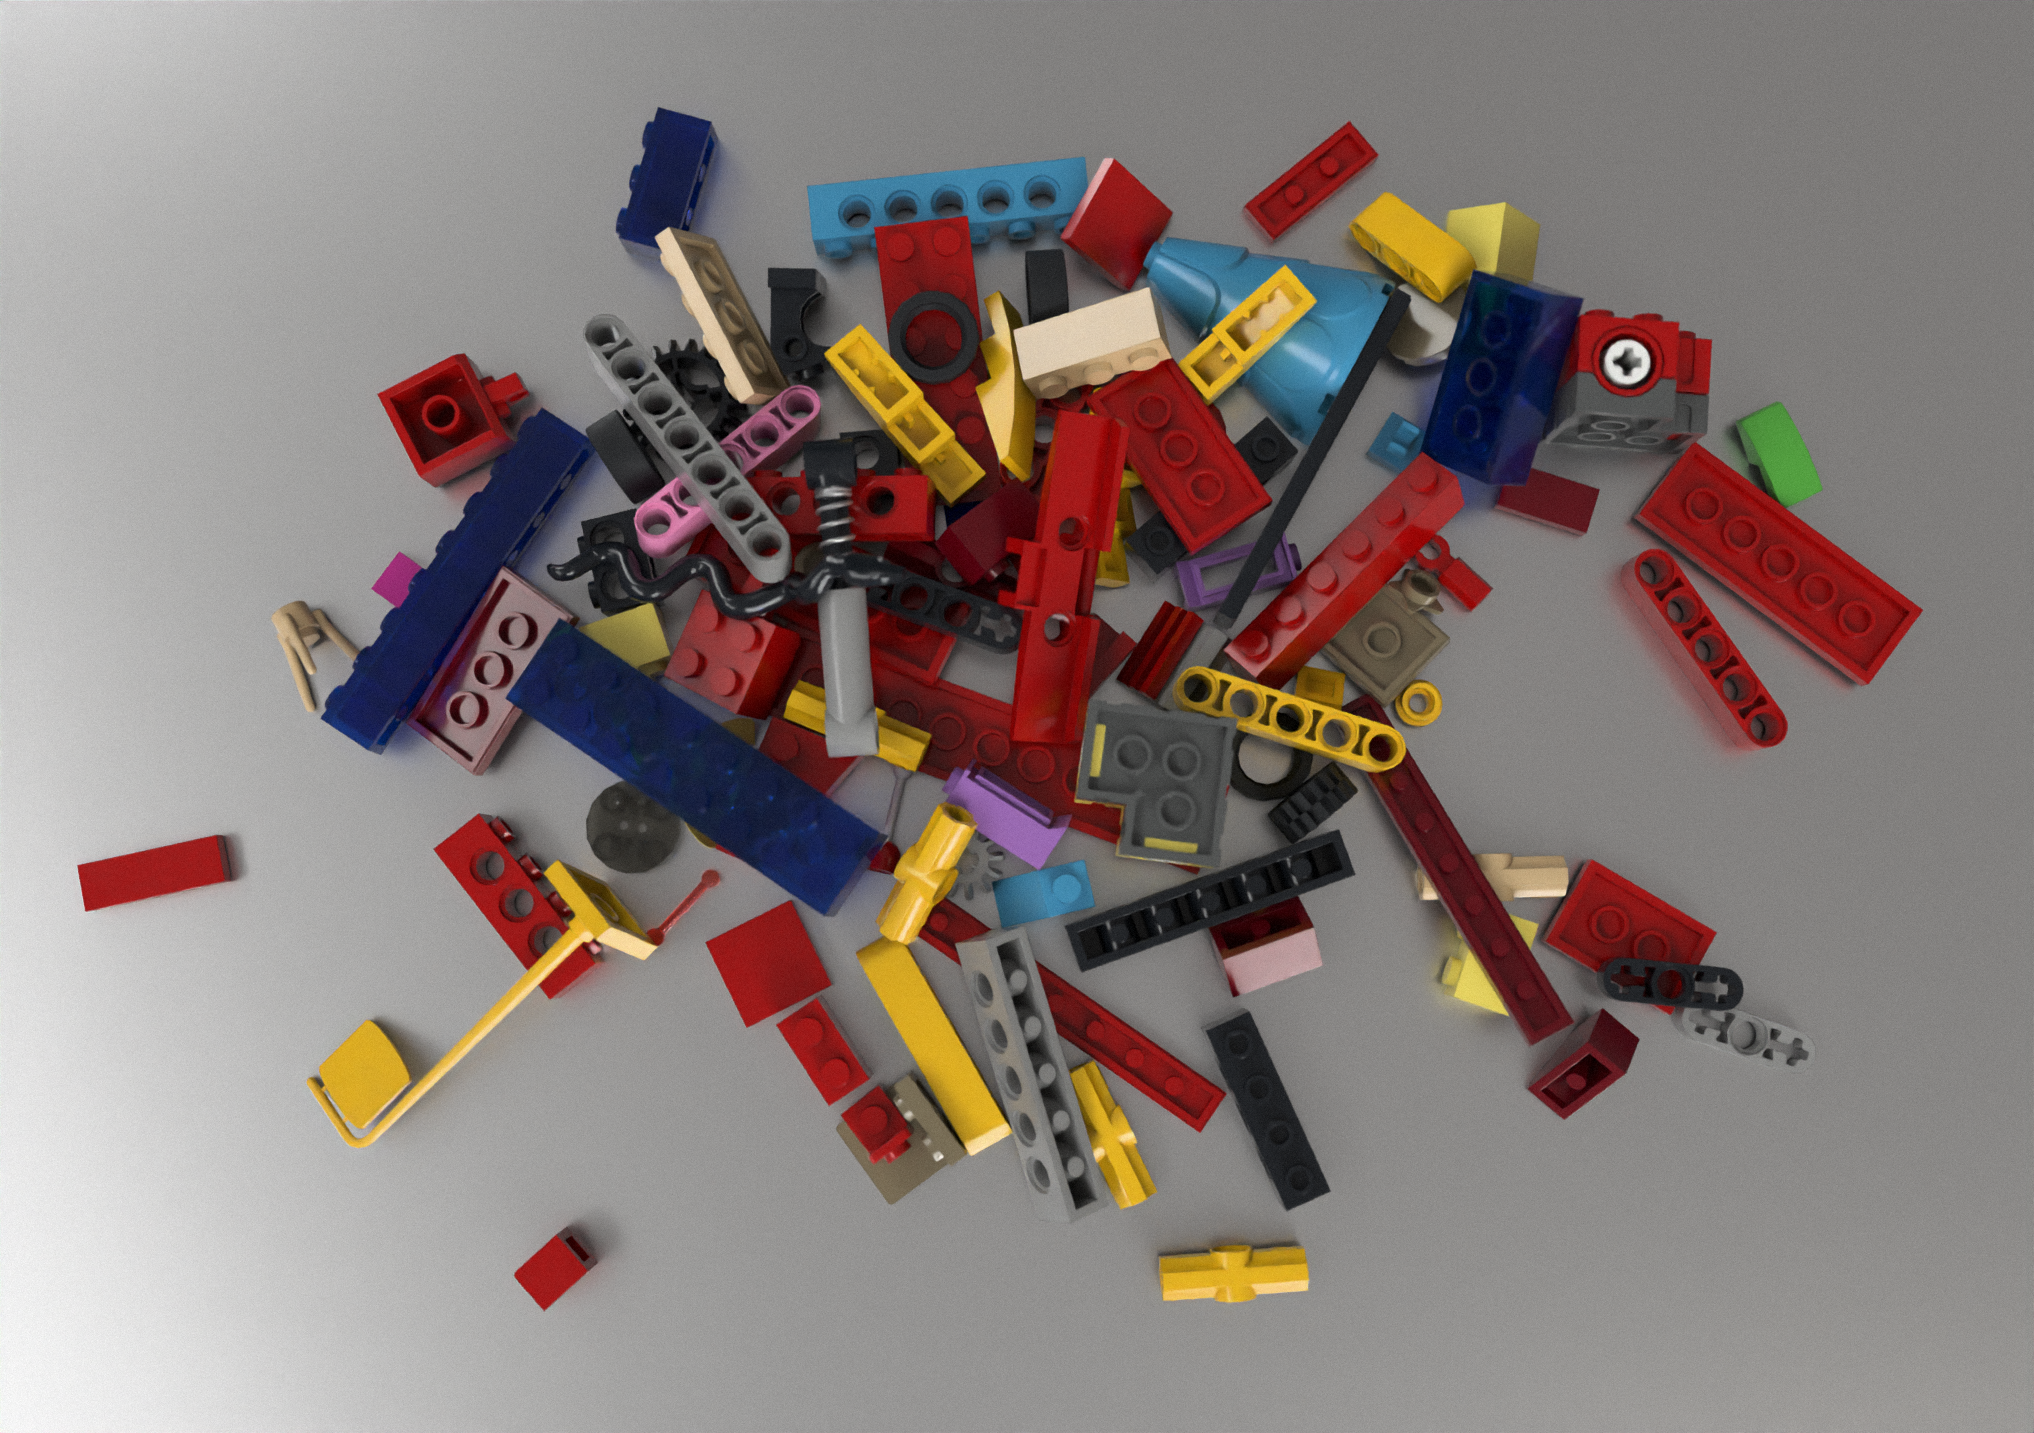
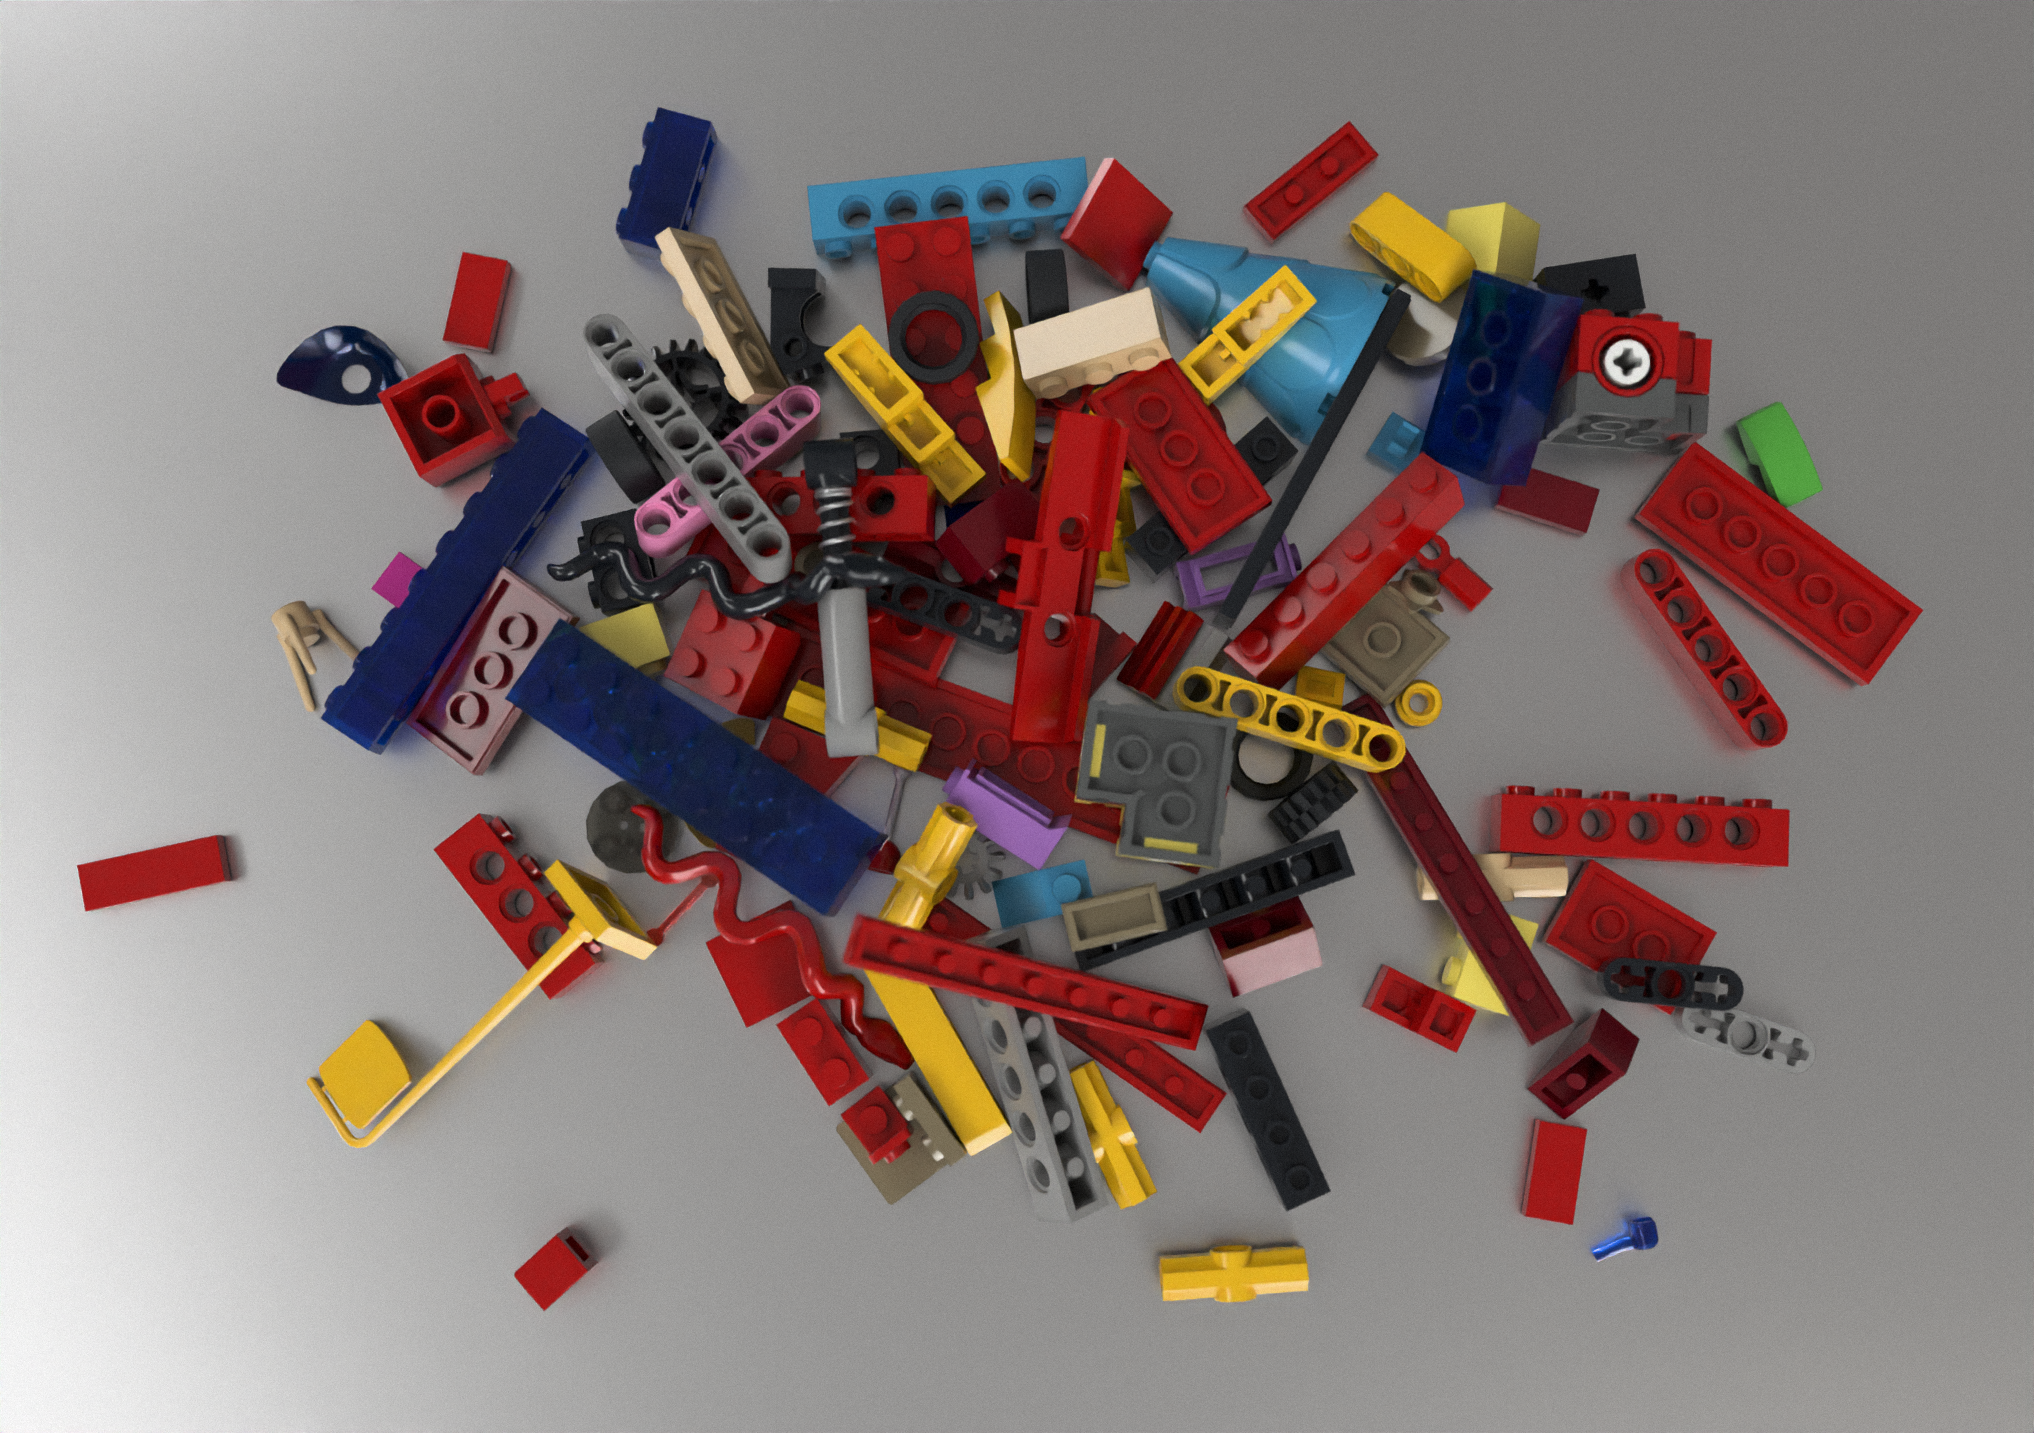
(322, 359): none -> clear blue piece
(477, 302): none -> red tile
(872, 1033): none -> red animal
(1023, 982): none -> red tile
(1114, 917): none -> dark tan tile
(1419, 1008): none -> red slope
(1554, 1171): none -> red tile
(1609, 281): none -> black brick
(1642, 1237): none -> clear blue hand
(1760, 844): none -> red brick

